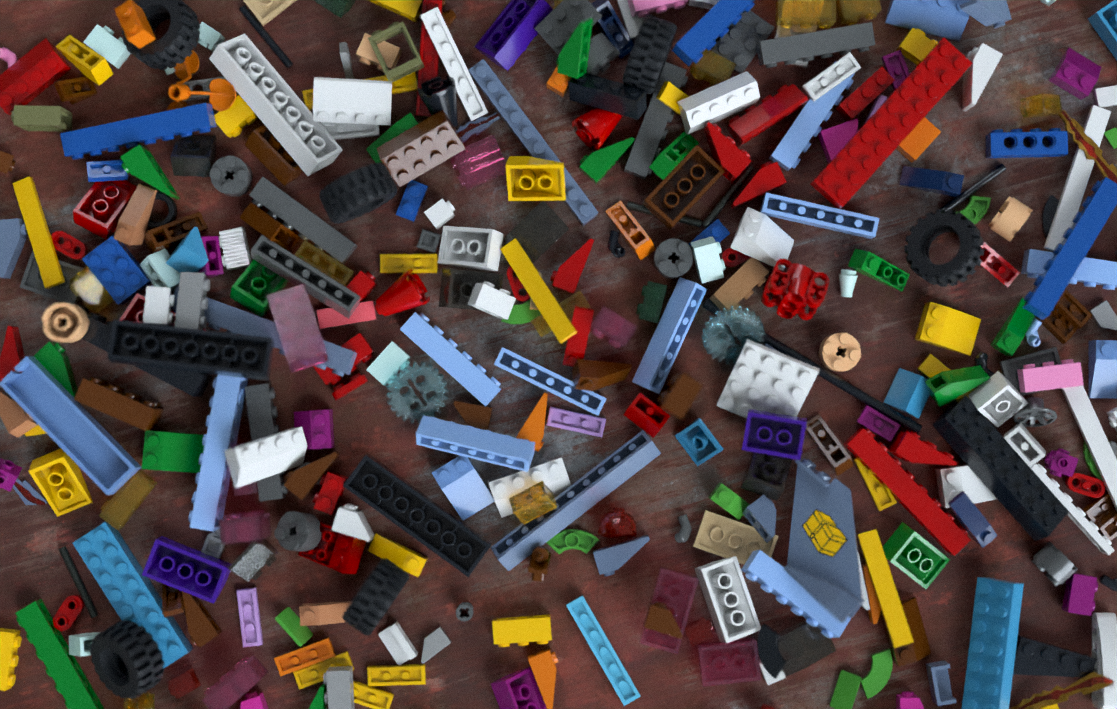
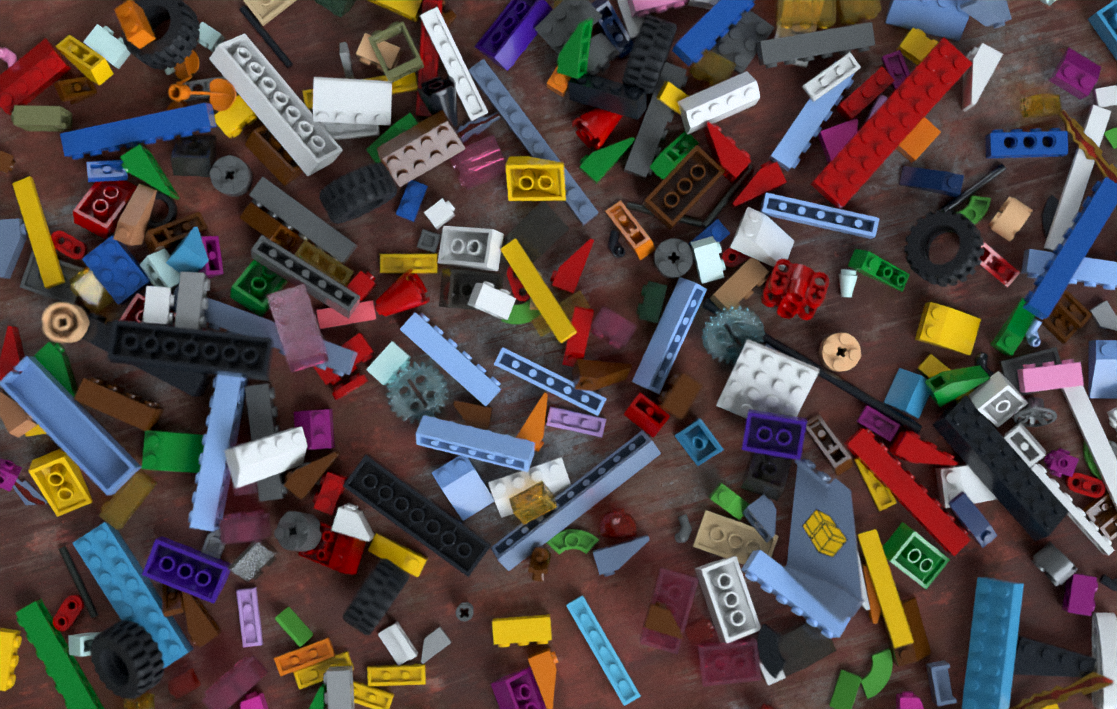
(235, 248): white brick -> none
(322, 613): nougat slope -> none
(766, 114): red slope -> none

